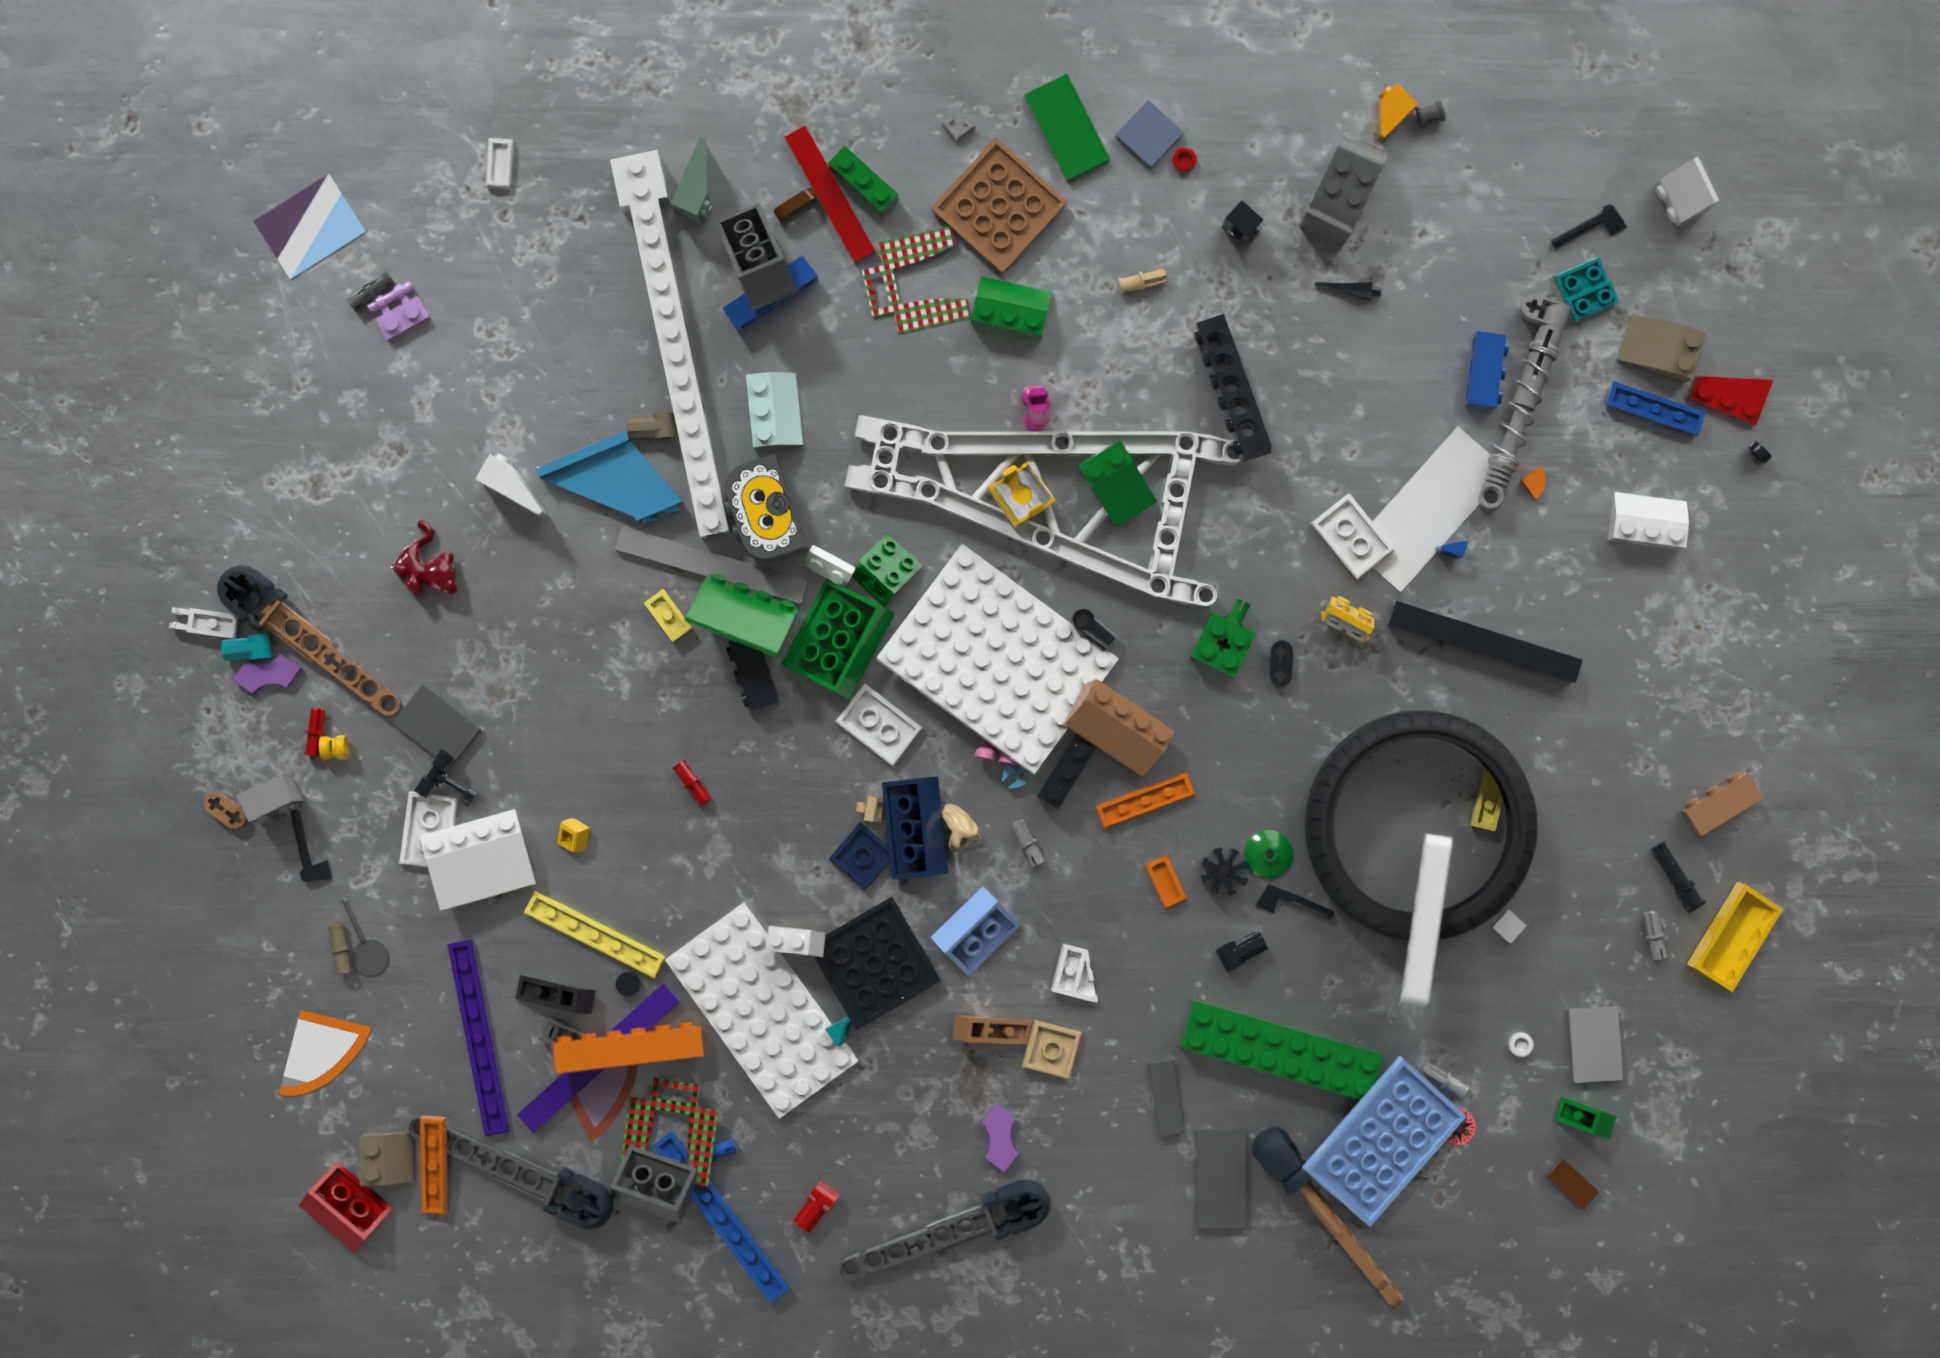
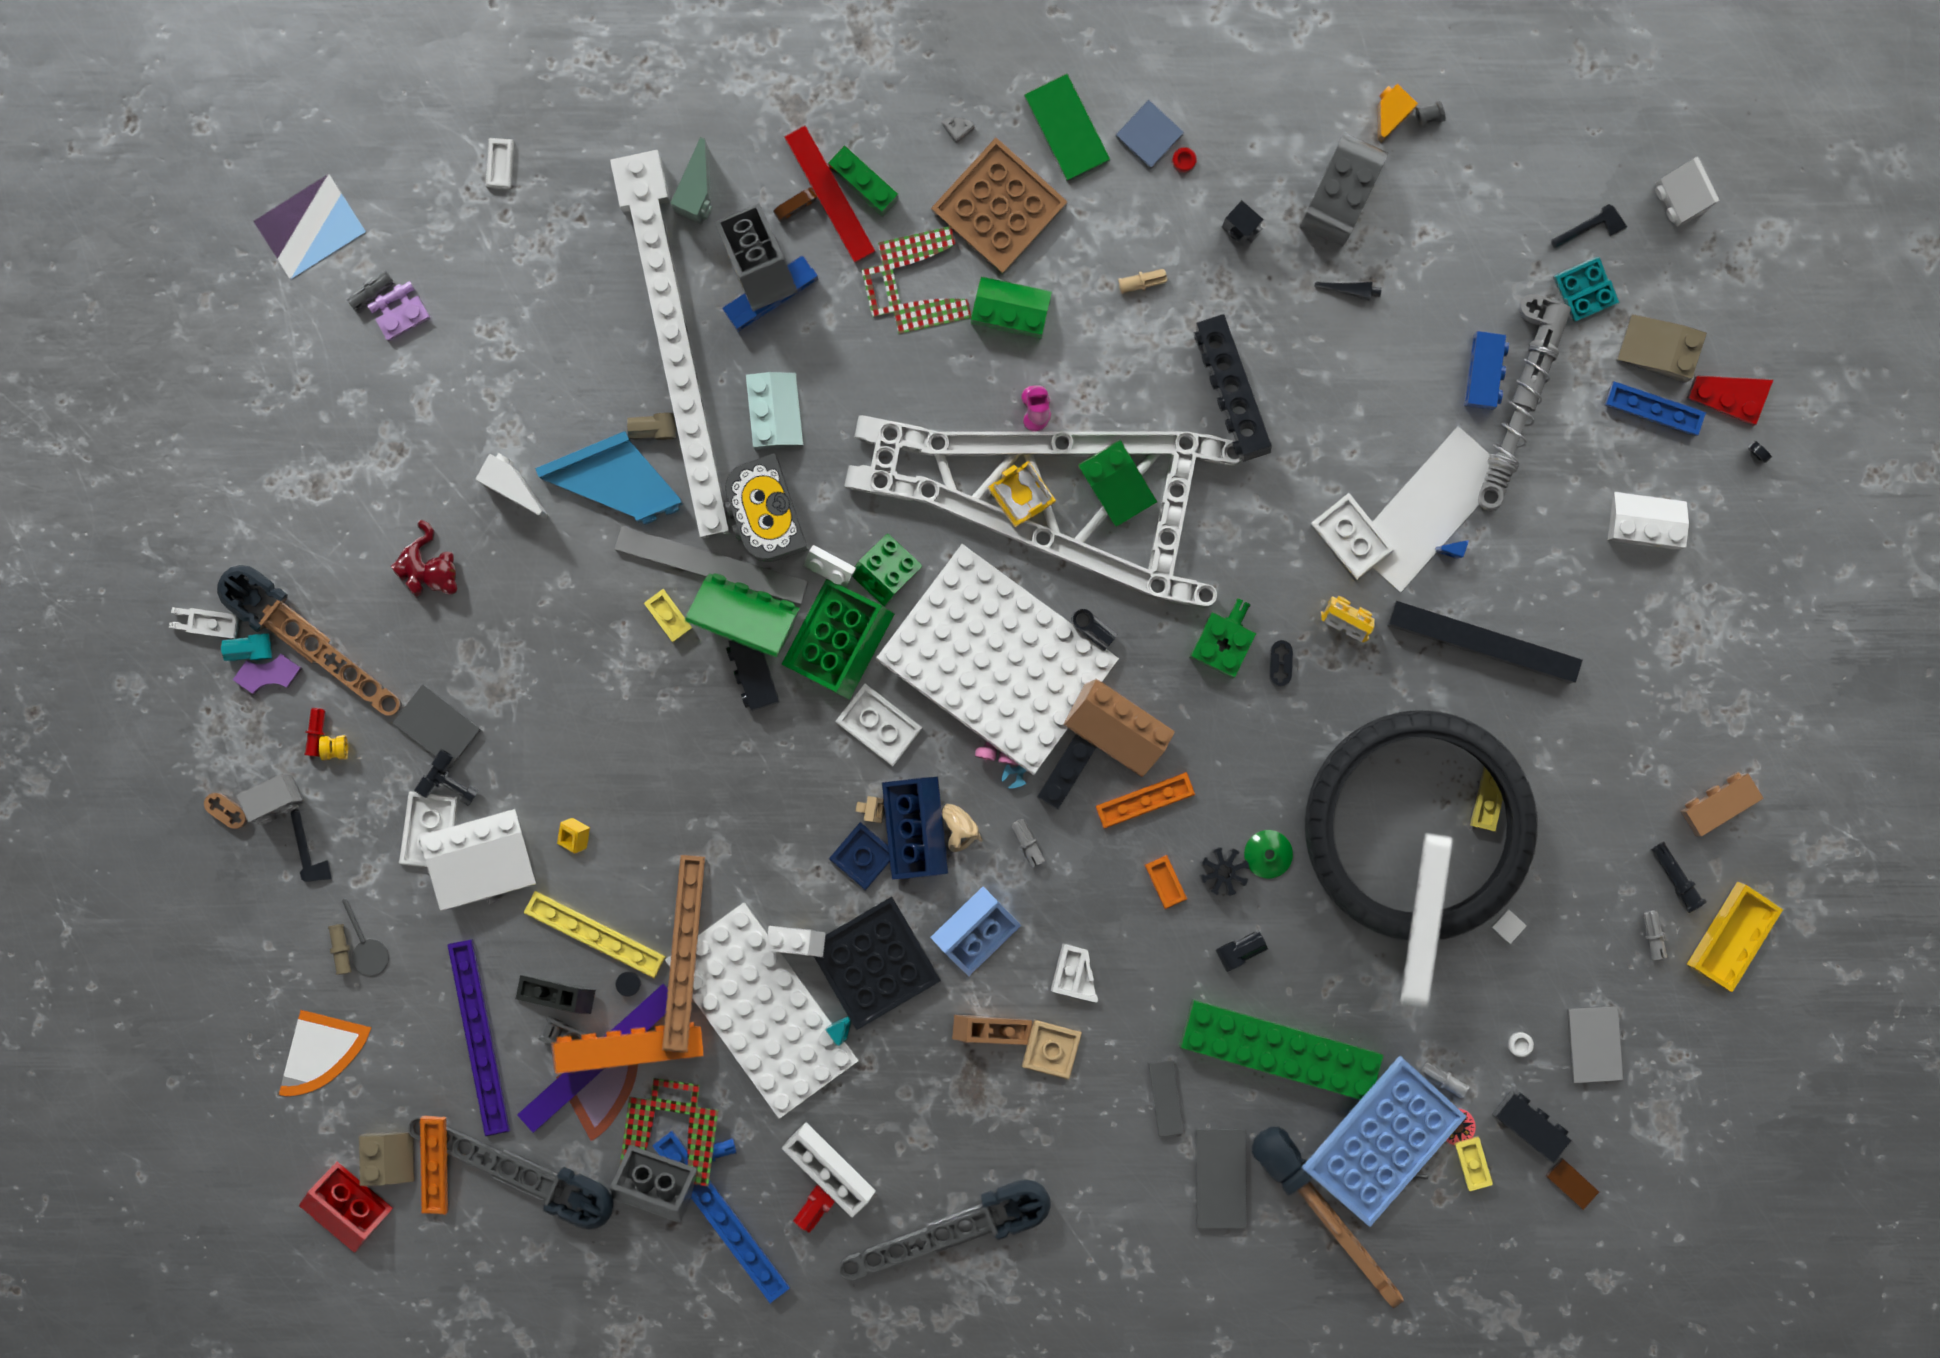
(683, 953): none -> medium nougat tile
(692, 783): red axle -> none
(828, 1169): none -> white brick
(1001, 1150): medium lavender tile -> none
(1273, 891): black piece -> none
(1473, 1163): none -> light yellow plate
(1532, 1126): none -> black brick
(1535, 482): orange tile -> none
(1585, 1118): green slope -> none

